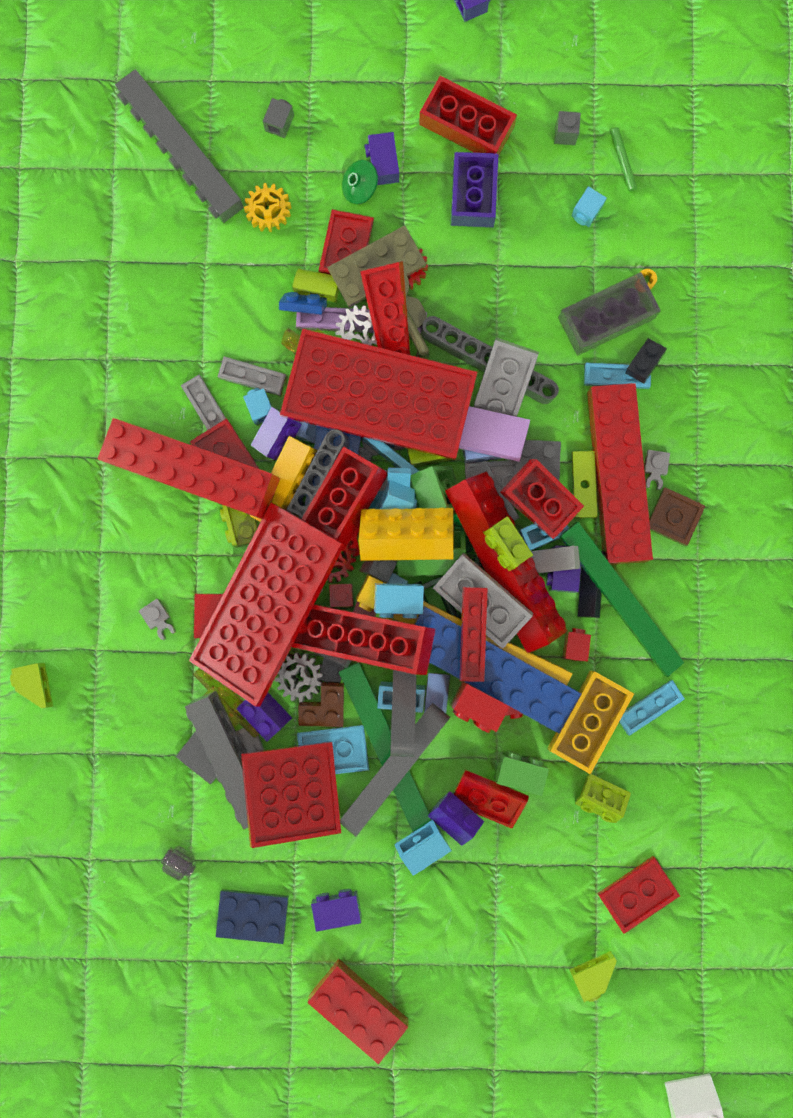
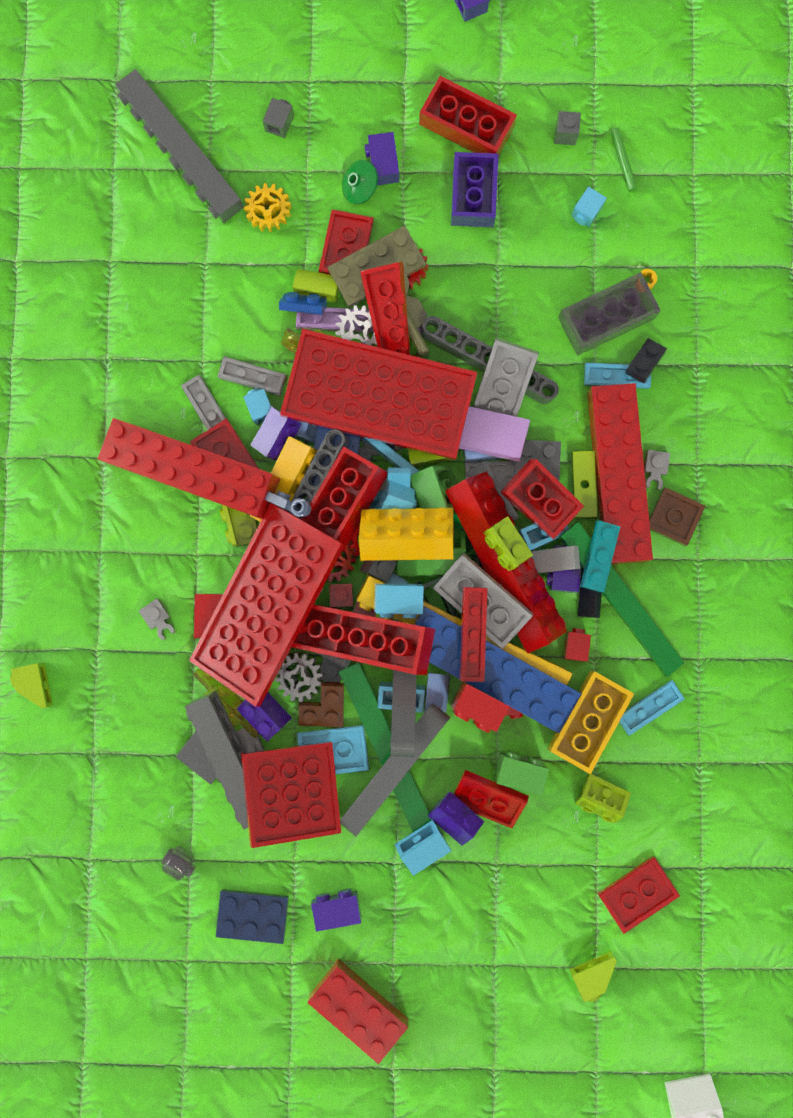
(282, 500): none -> sand blue plate
(600, 556): none -> teal plate

